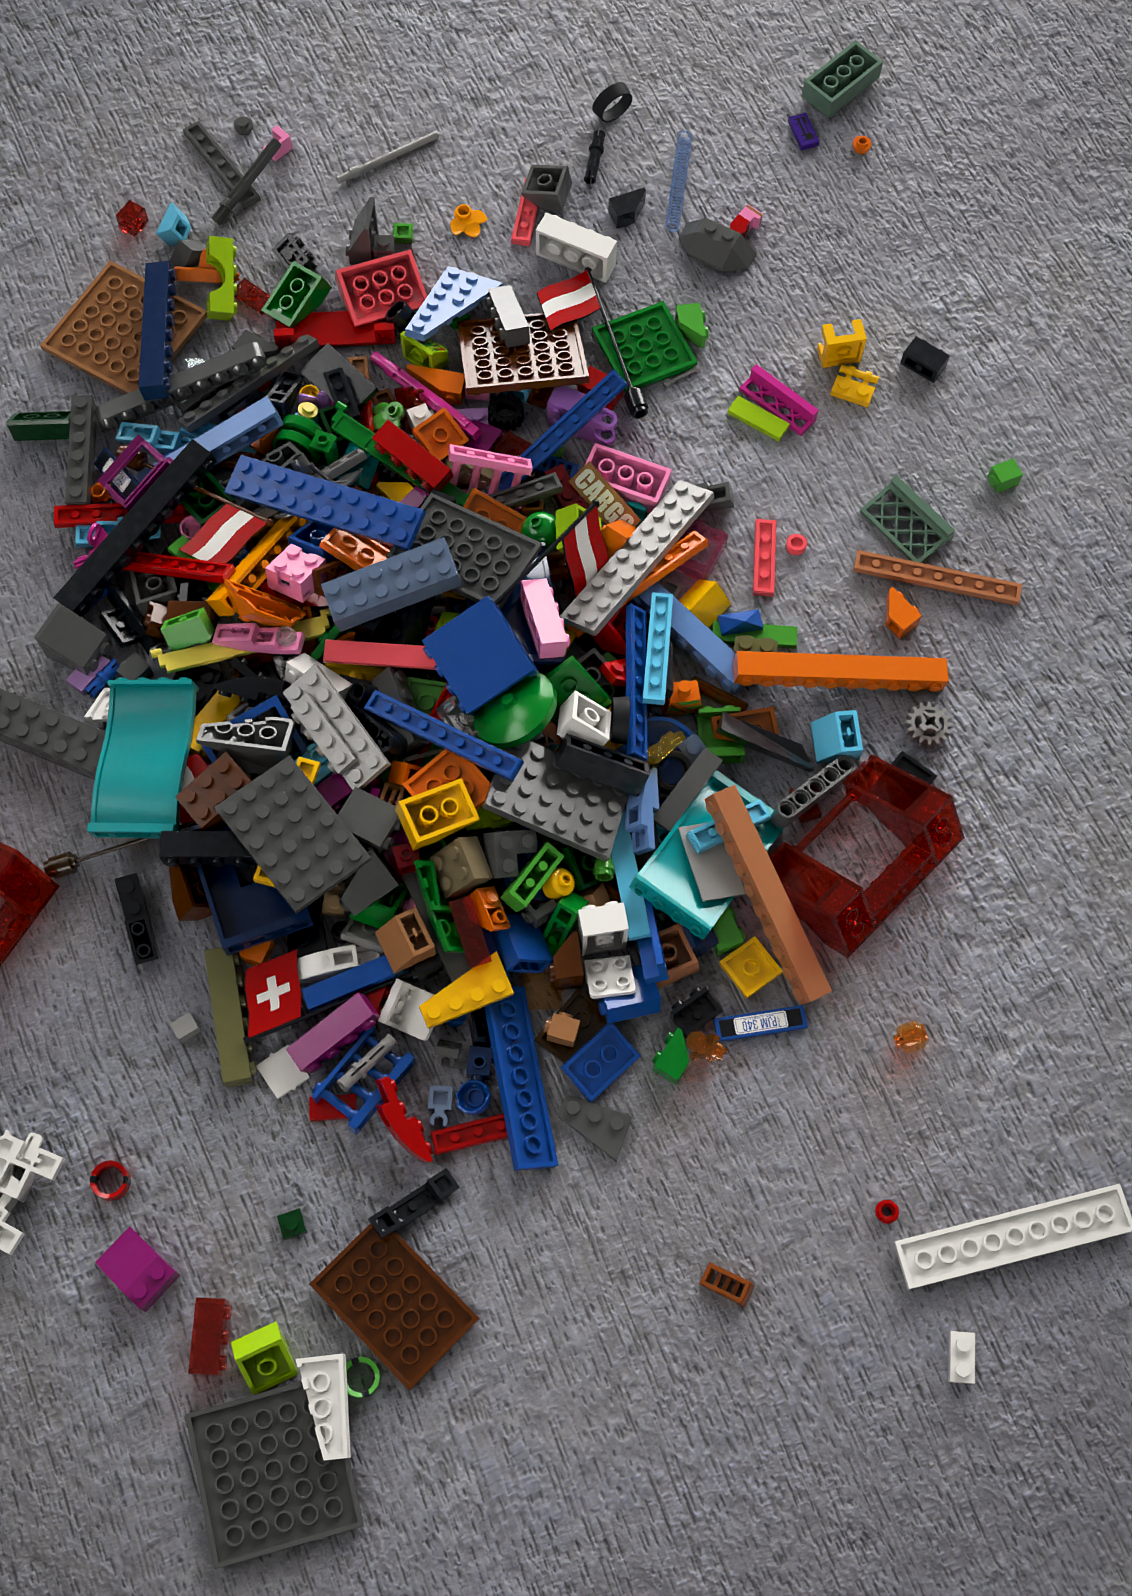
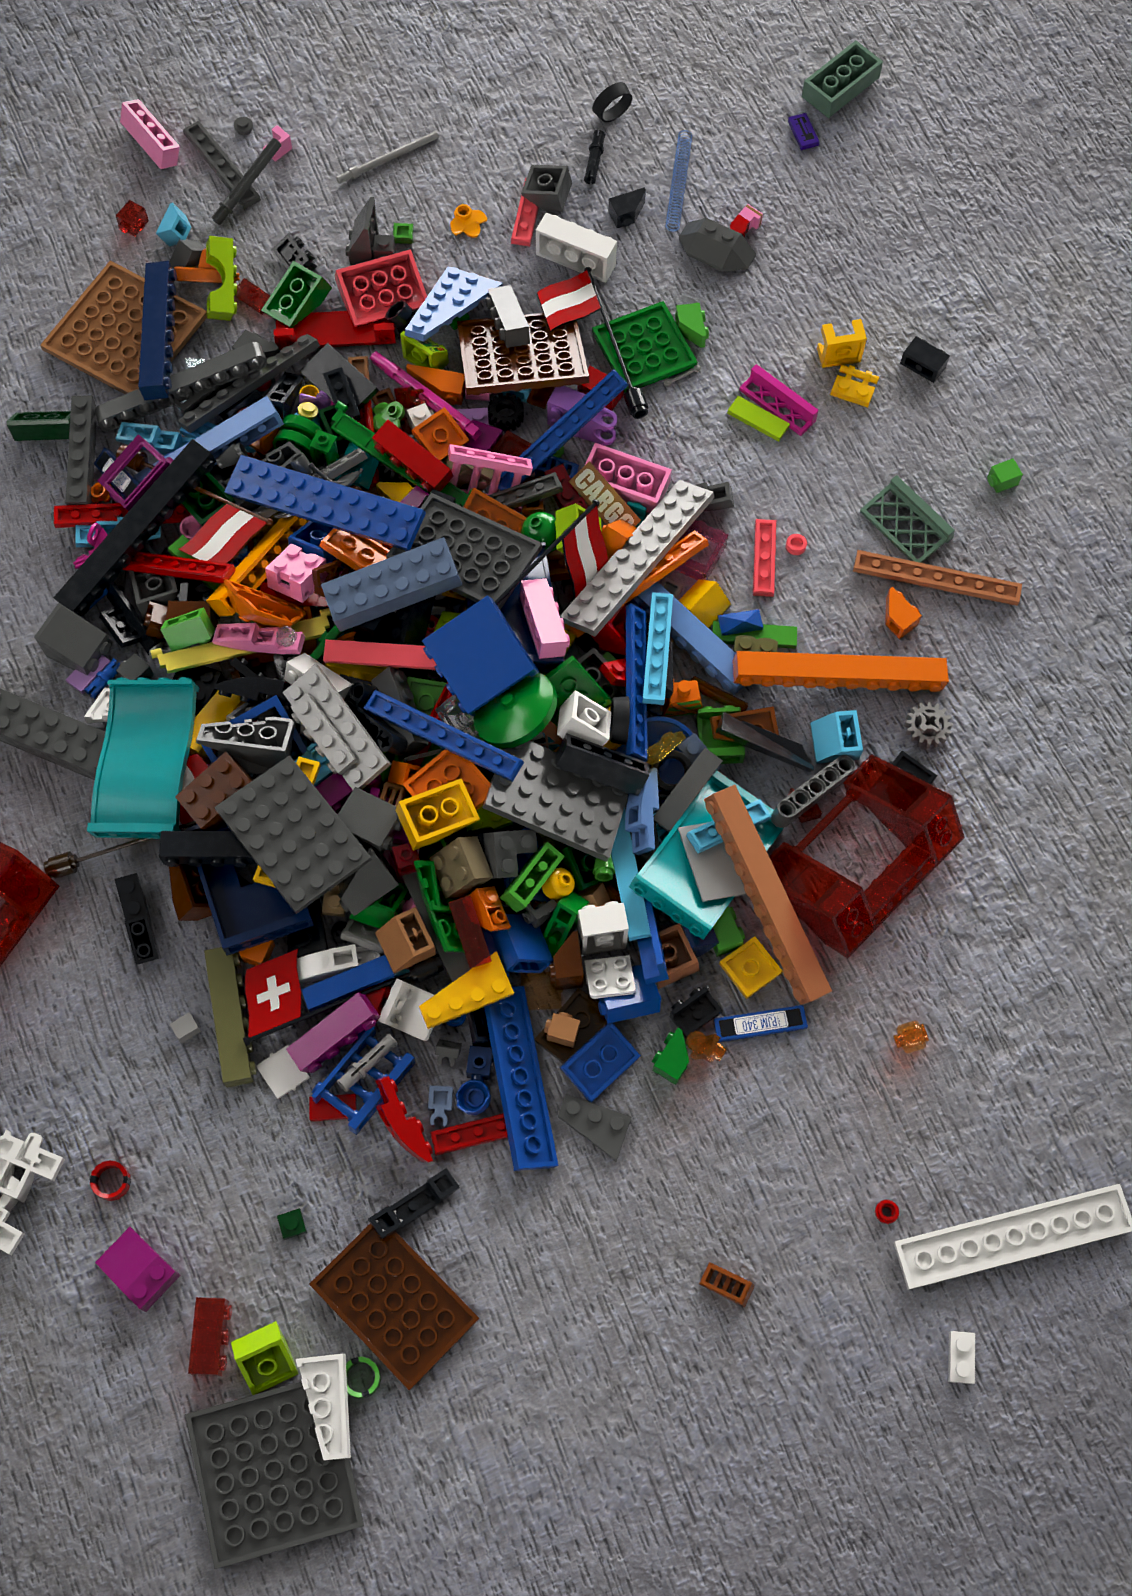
(149, 134): none -> bright pink brick
(231, 455): none -> dark grey cone
(861, 144): orange plate -> none

